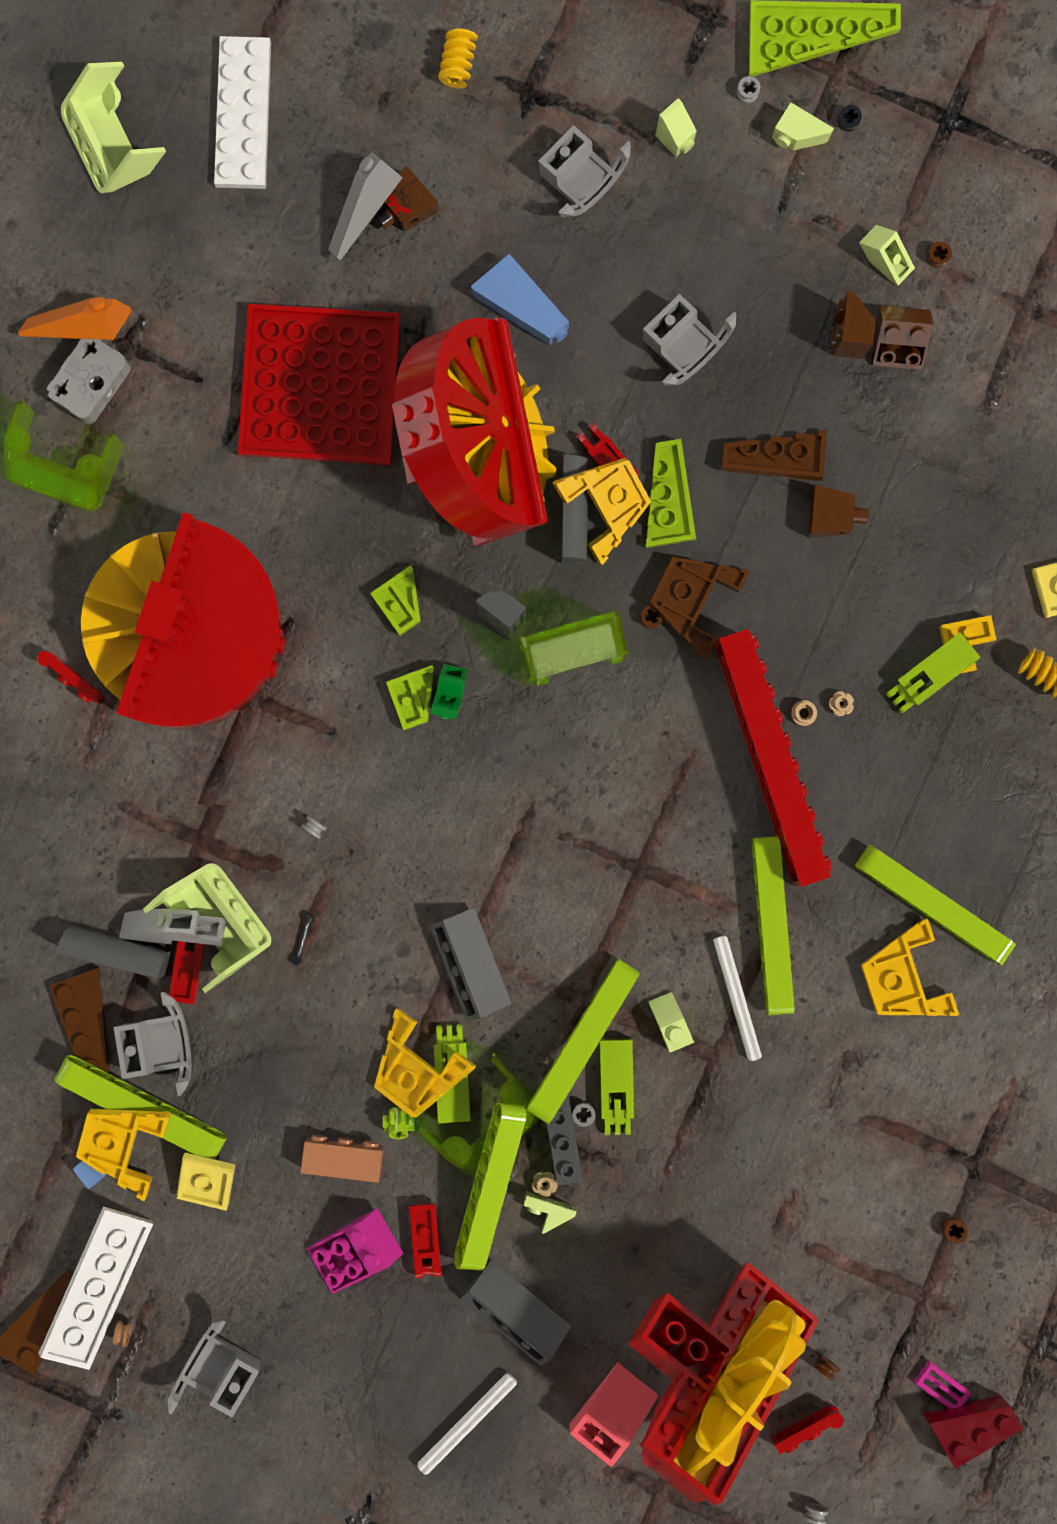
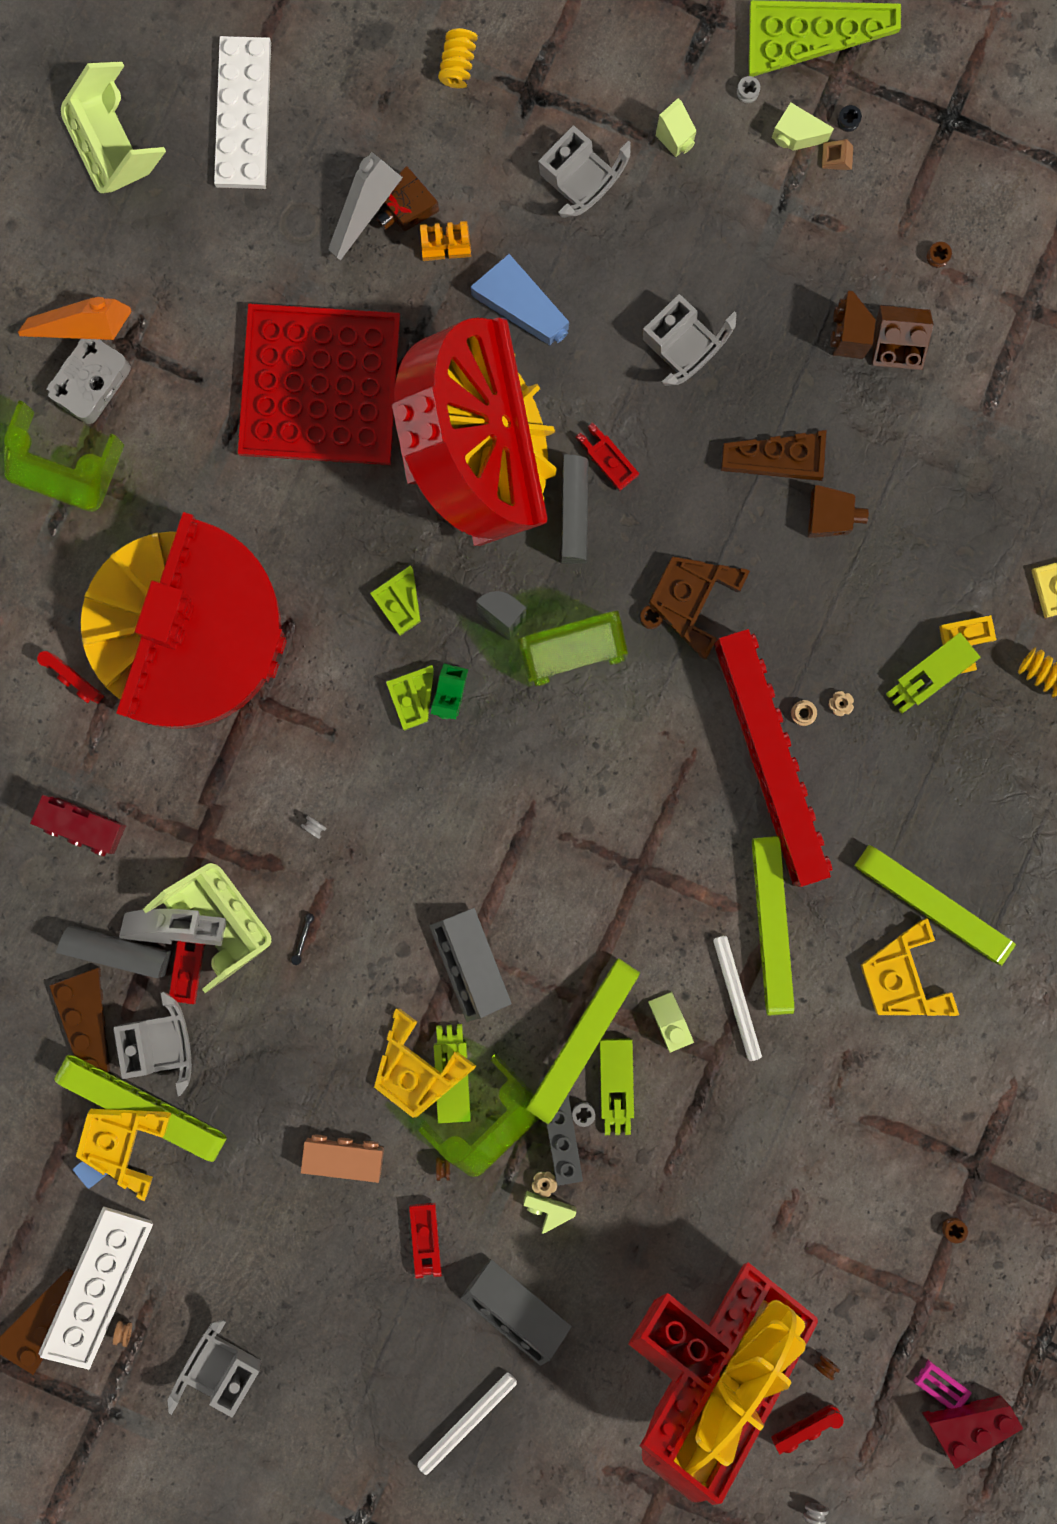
(78, 825): none -> dark red wedge
(205, 1181): light yellow tile -> none
(355, 1251): dark pink slope -> none
(398, 1123): lime gear -> none
(434, 242): none -> light orange legs
(442, 1169): none -> reddish brown bush
(490, 1186): lime beam -> none
(613, 1414): coral slope -> none
(616, 496): yellow wing -> none
(670, 504): lime wing -> none
(837, 155): none -> medium nougat slope
(887, 253): yellowish green slope -> none

